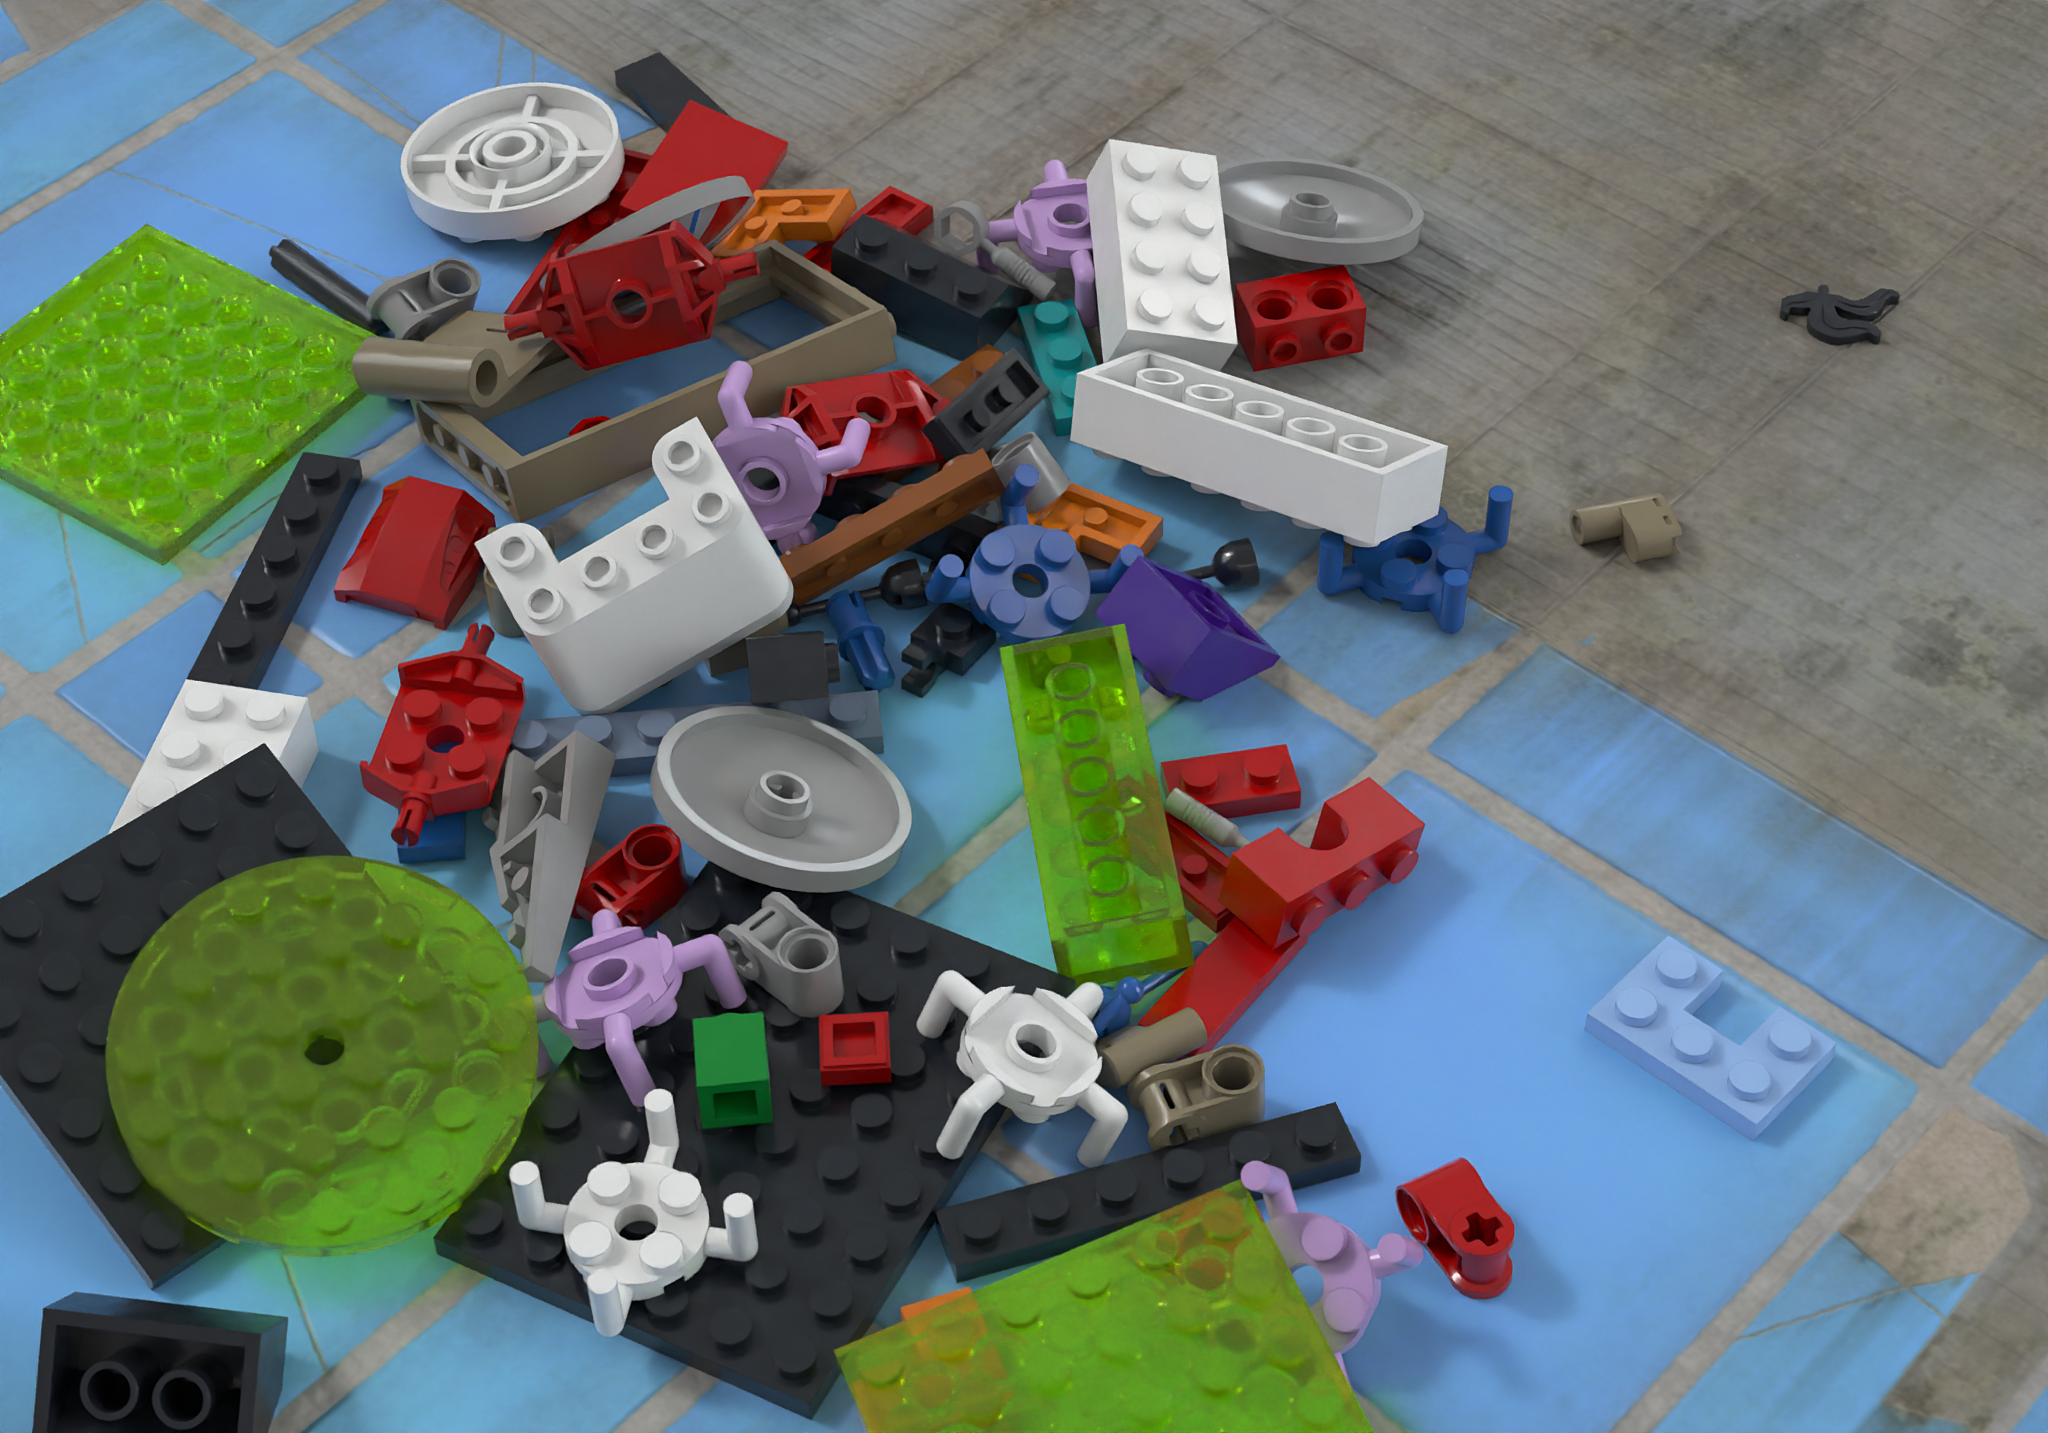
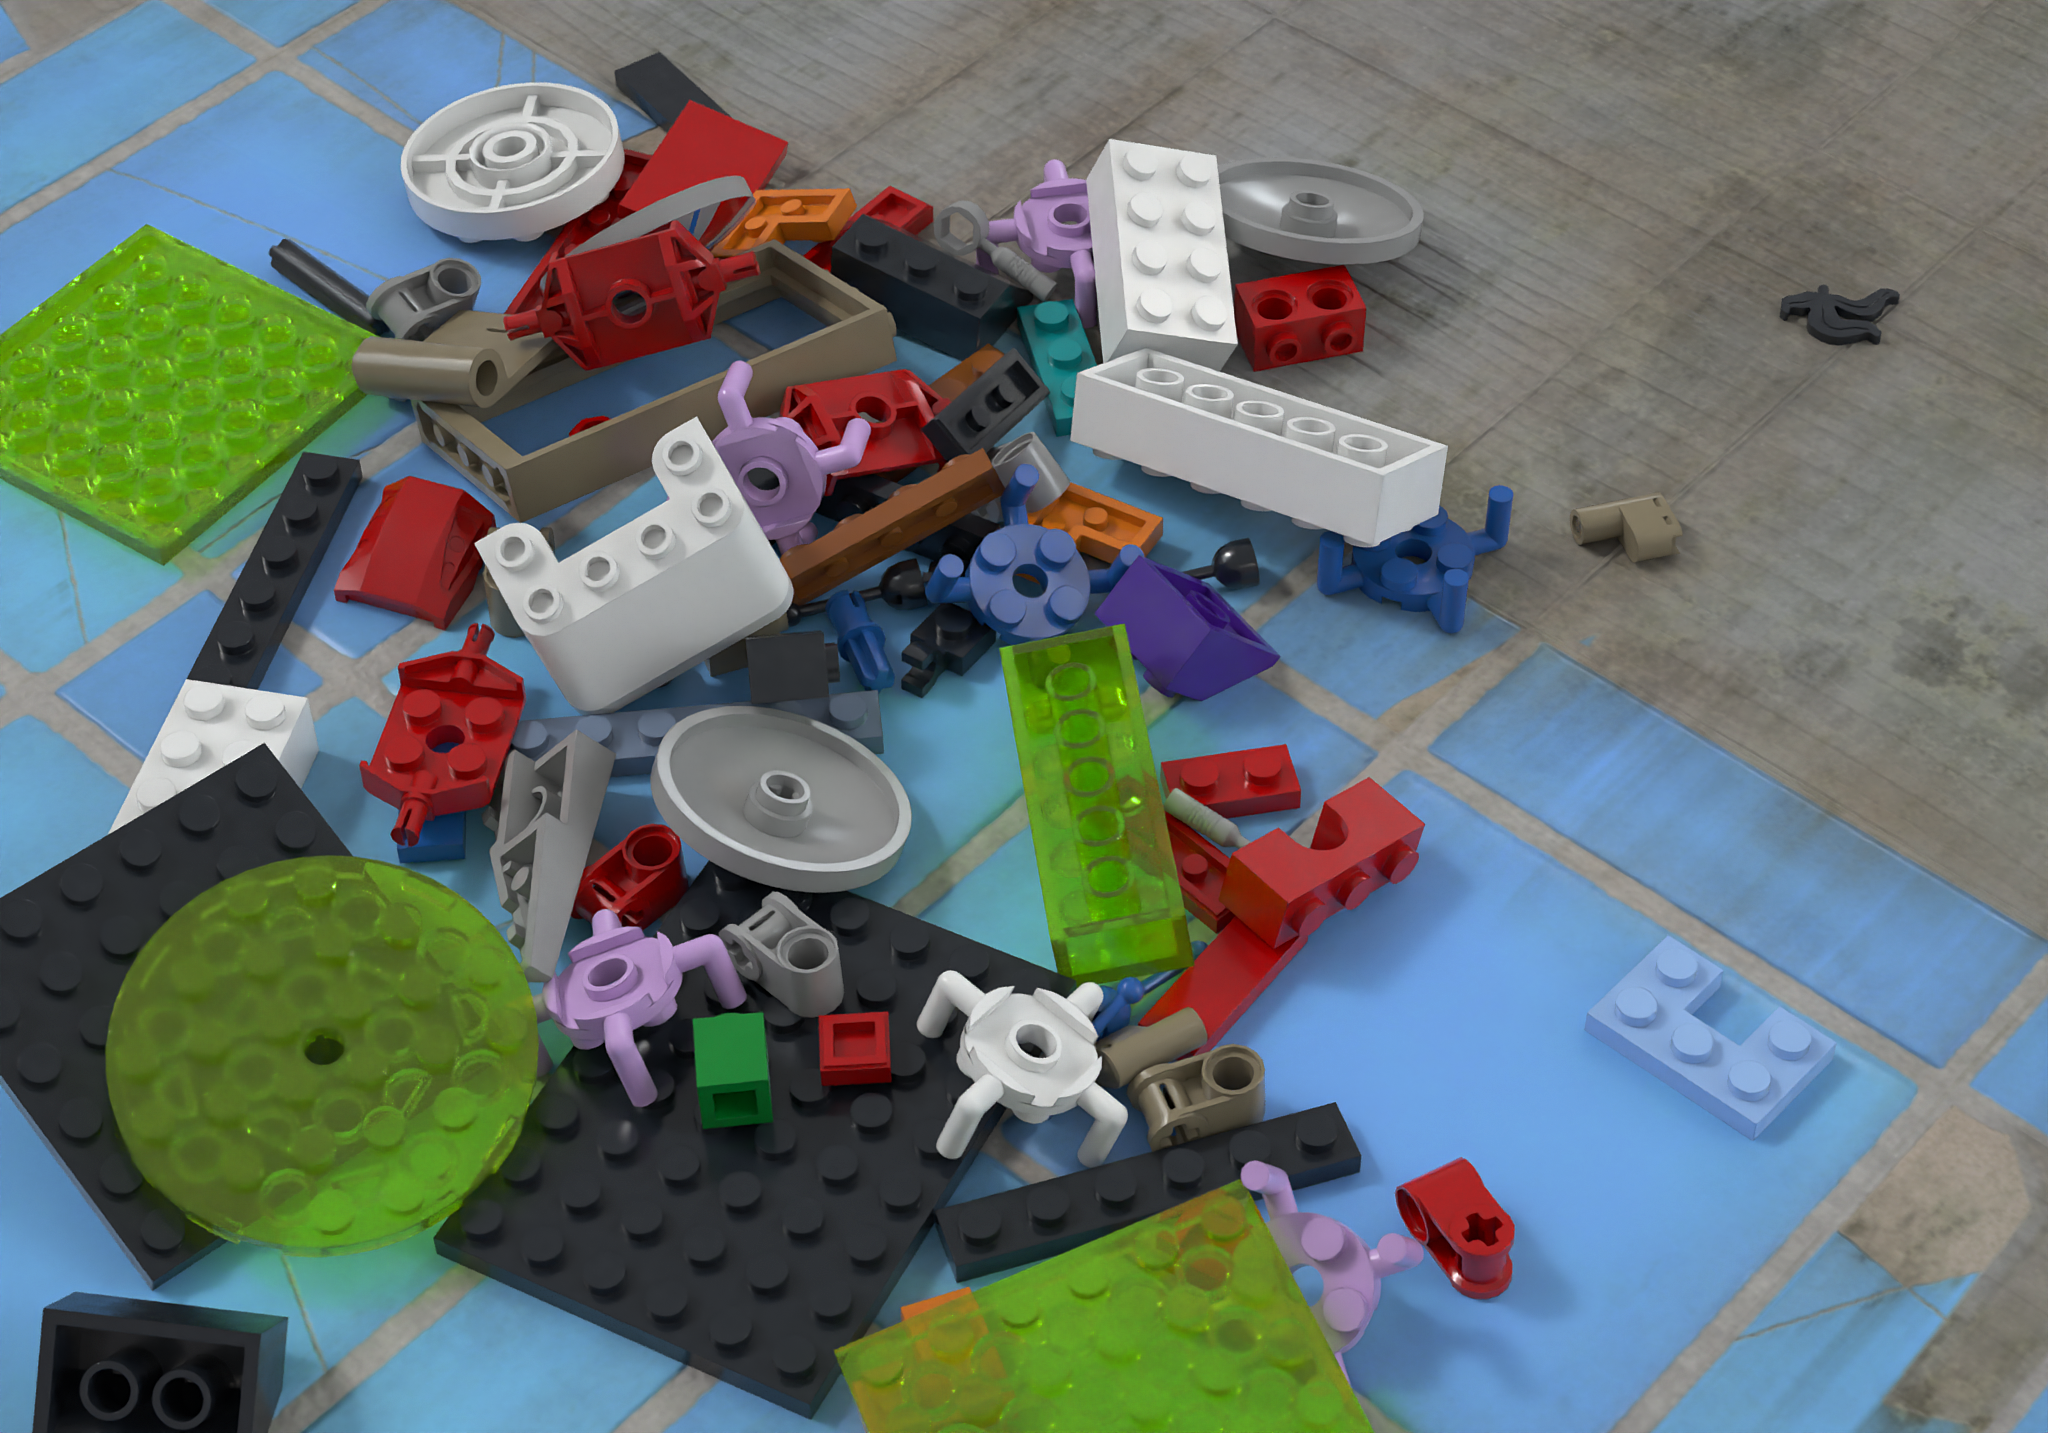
(632, 1192): white plate -> none

